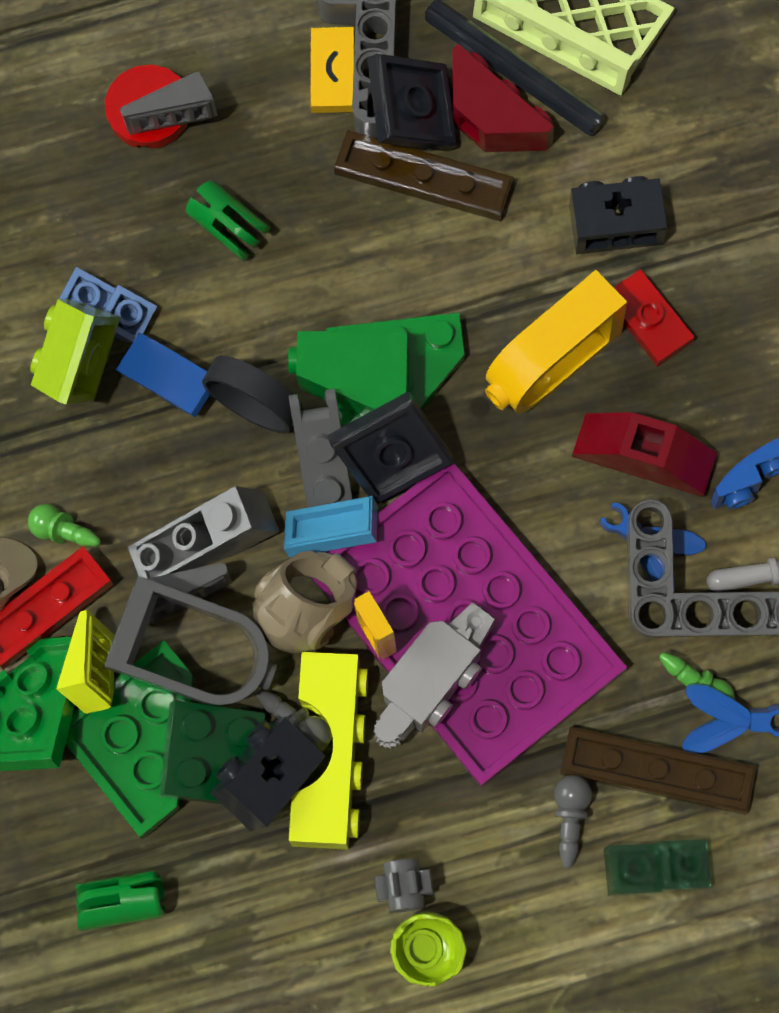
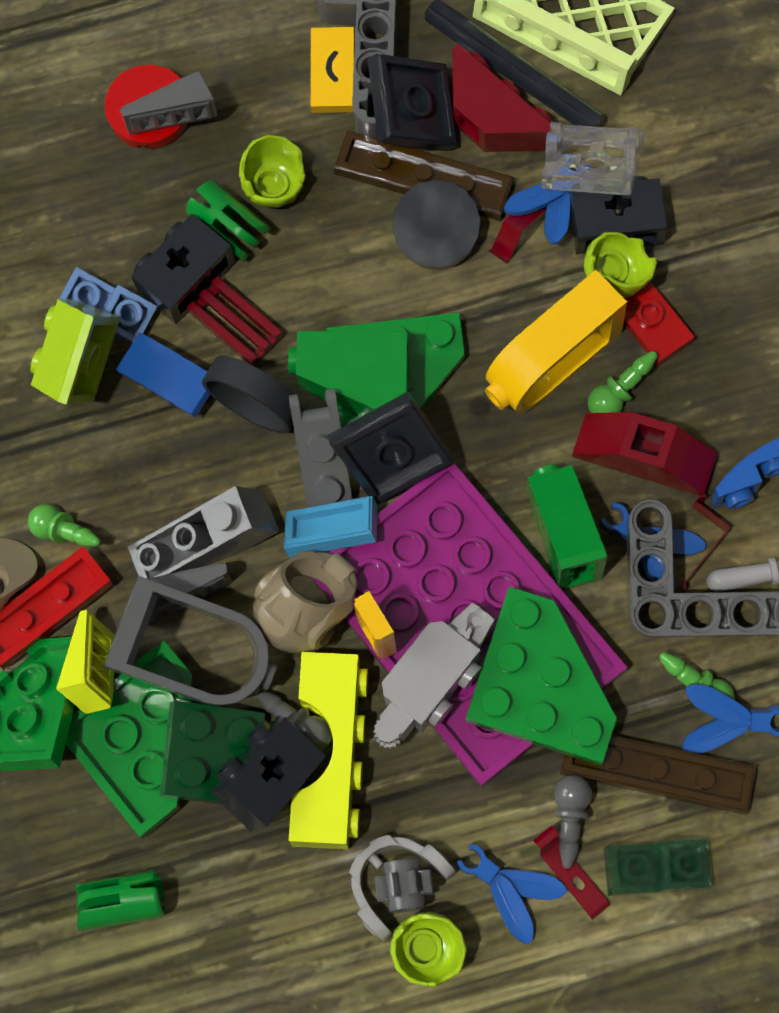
(184, 244): none -> black brick
(208, 298): none -> dark red tile
(272, 171): none -> lime hair
(377, 846): none -> light grey piece
(436, 224): none -> black tile
(509, 886): none -> blue piece
(510, 233): none -> dark red piece
(536, 198): none -> blue piece
(540, 683): none -> green plate
(566, 526): none -> green slope
(590, 897): none -> dark red piece
(611, 178): none -> clear piece
(611, 397): none -> bright green bar
(620, 262): none -> lime hair
(714, 519): none -> dark red piece

